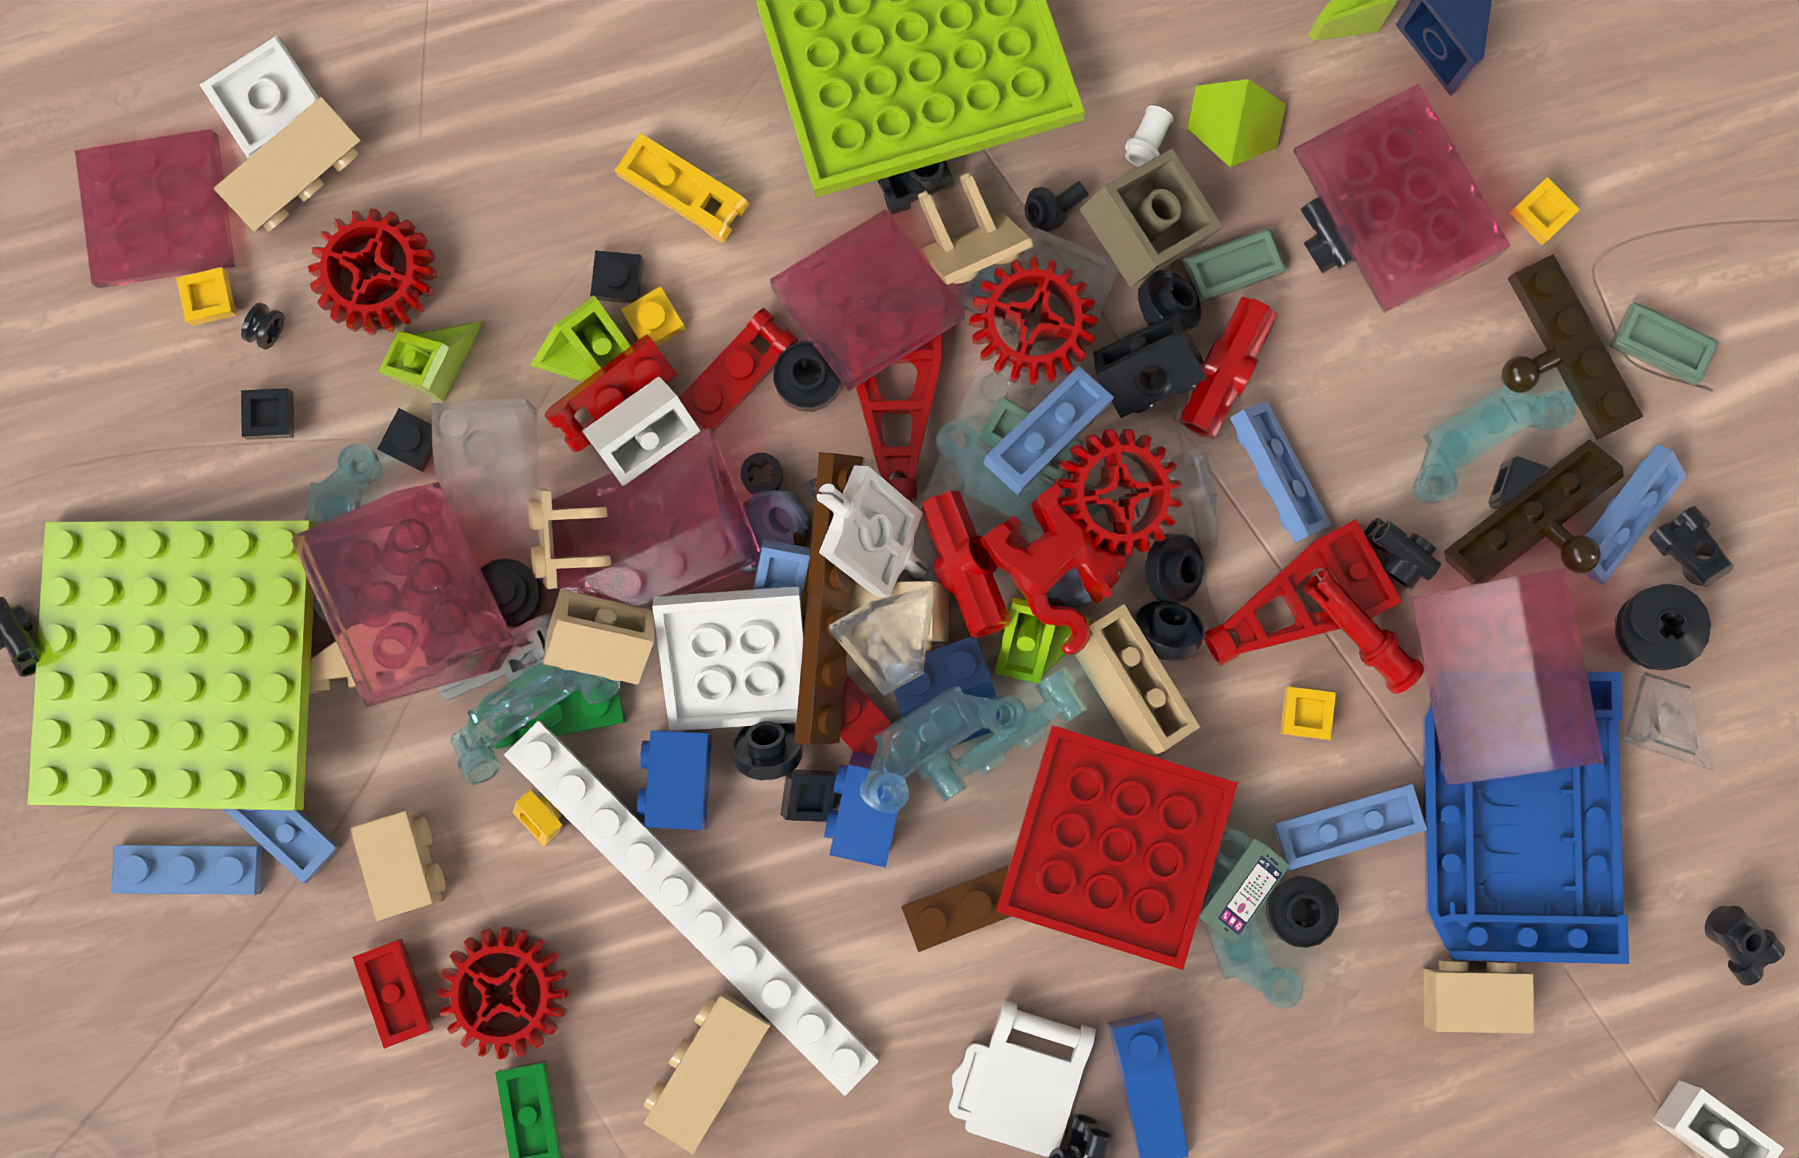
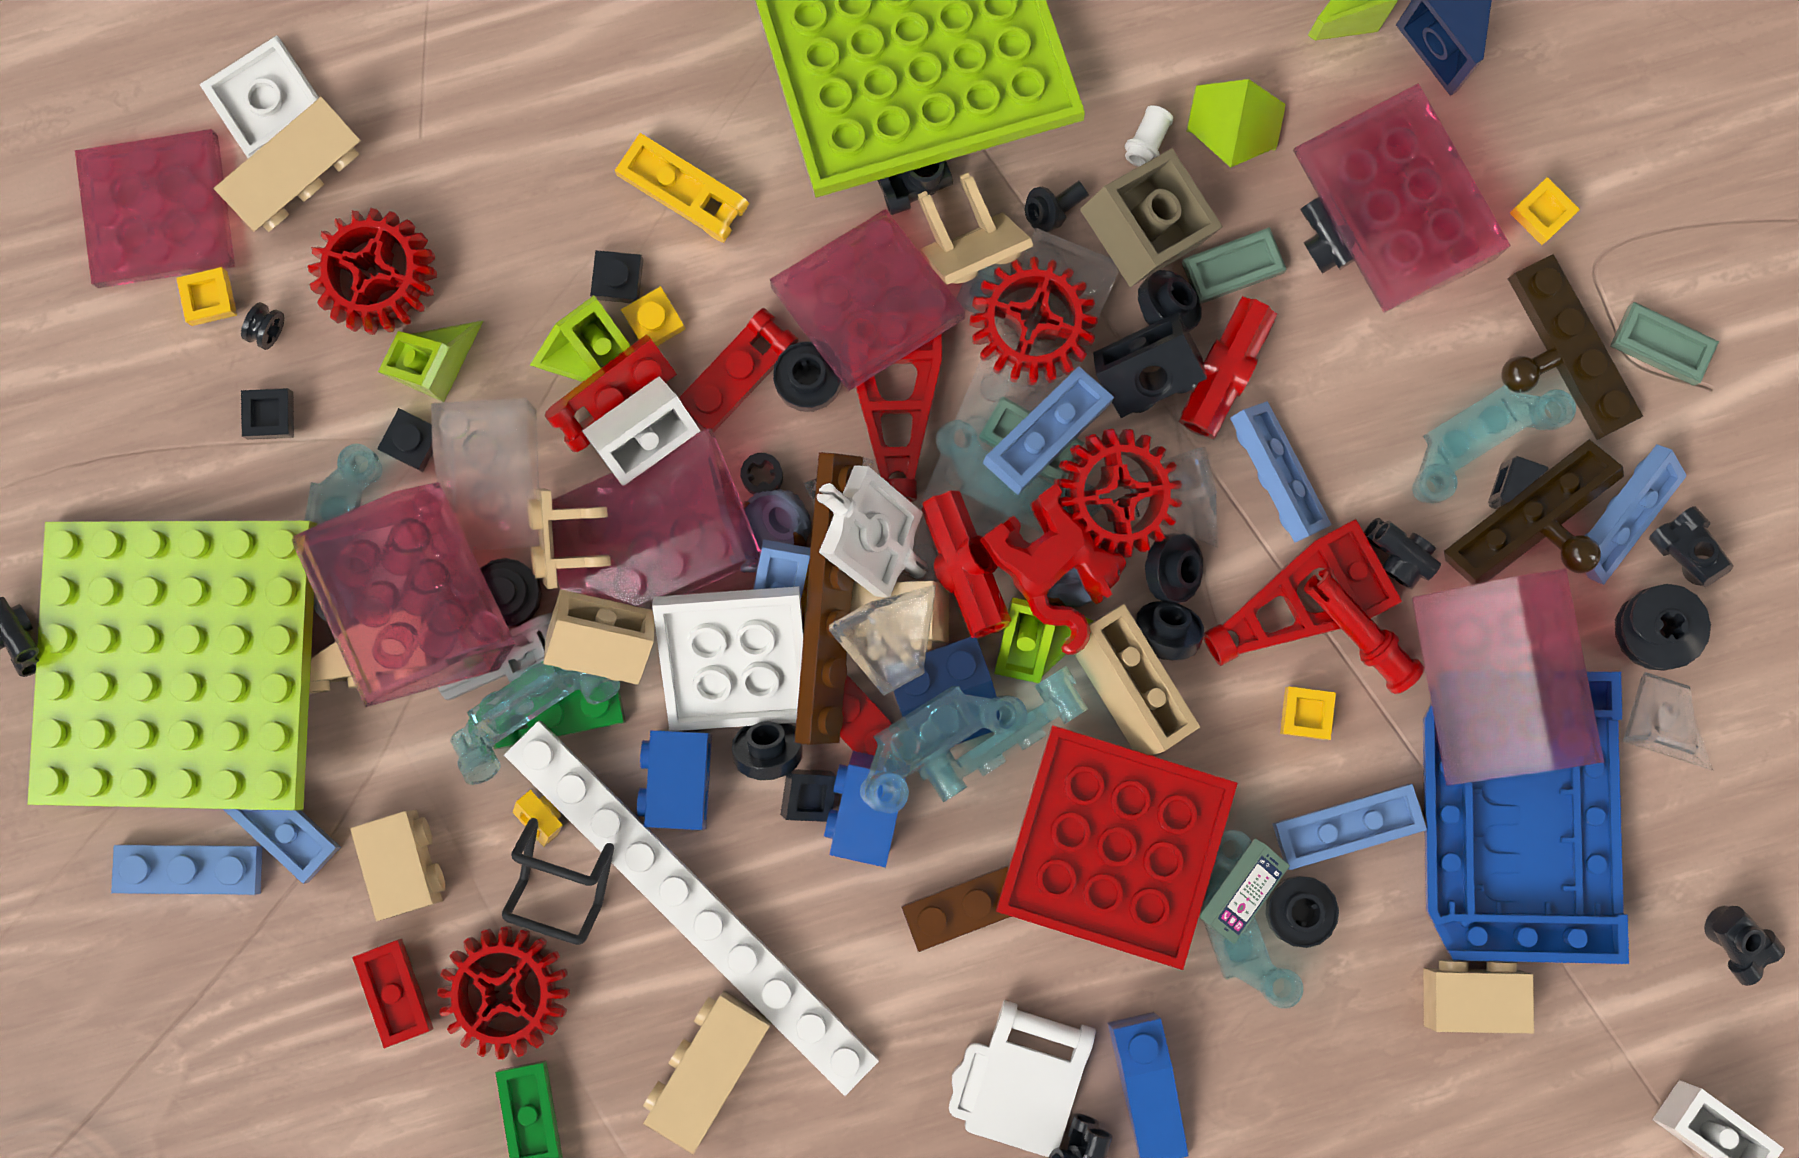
(599, 874): none -> black piece

